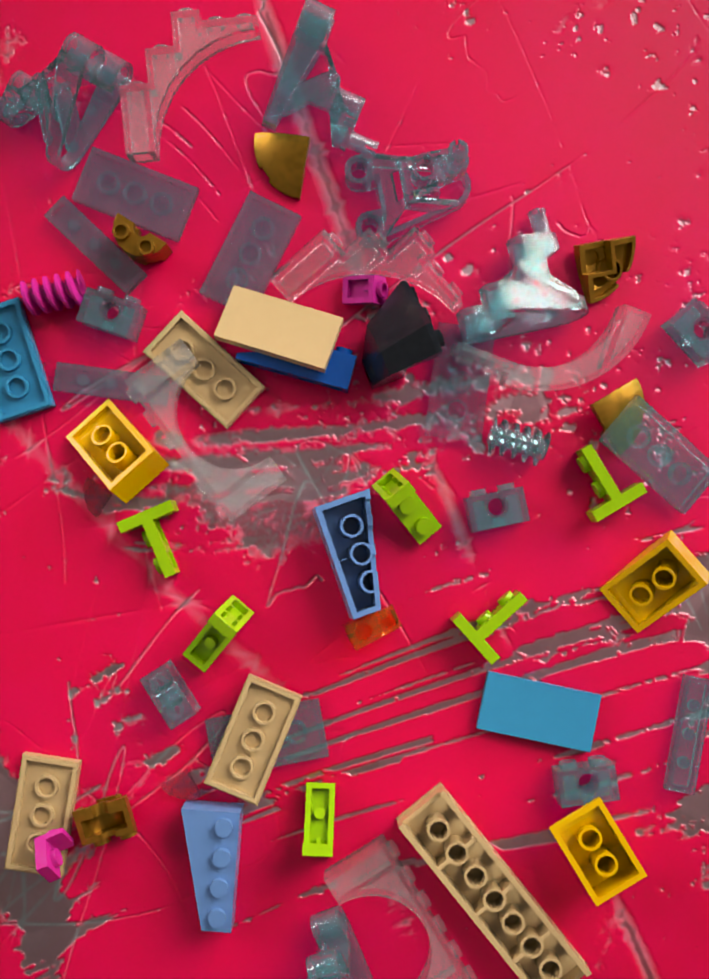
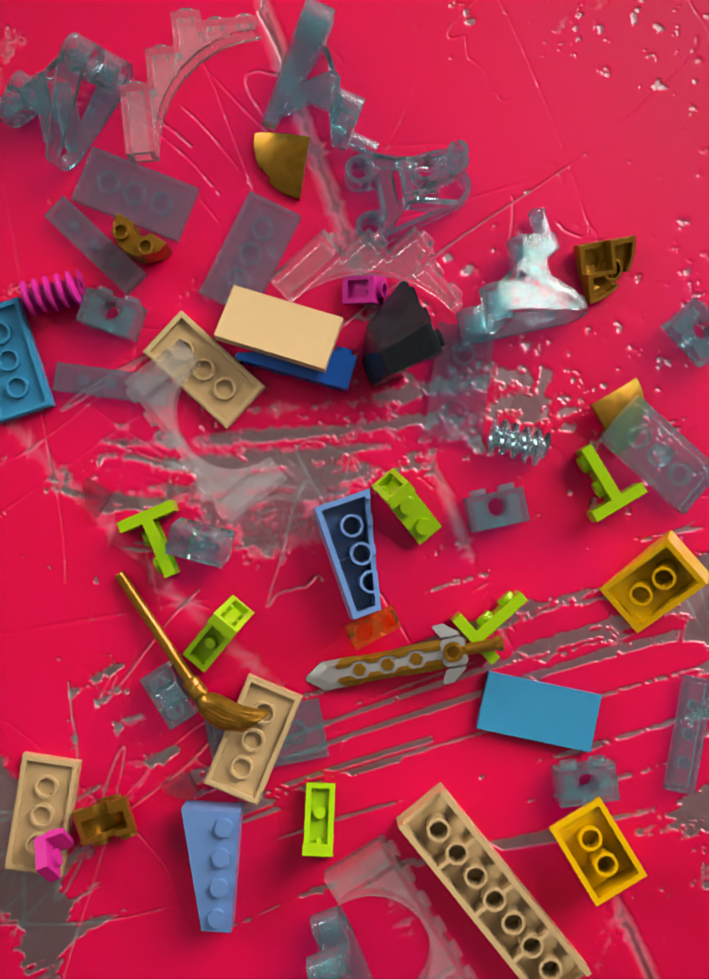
(117, 451): yellow slope -> none
(200, 542): none -> clear light blue brick
(212, 706): none -> pearl gold piece
(405, 661): none -> sword
(612, 346): clear arch -> none

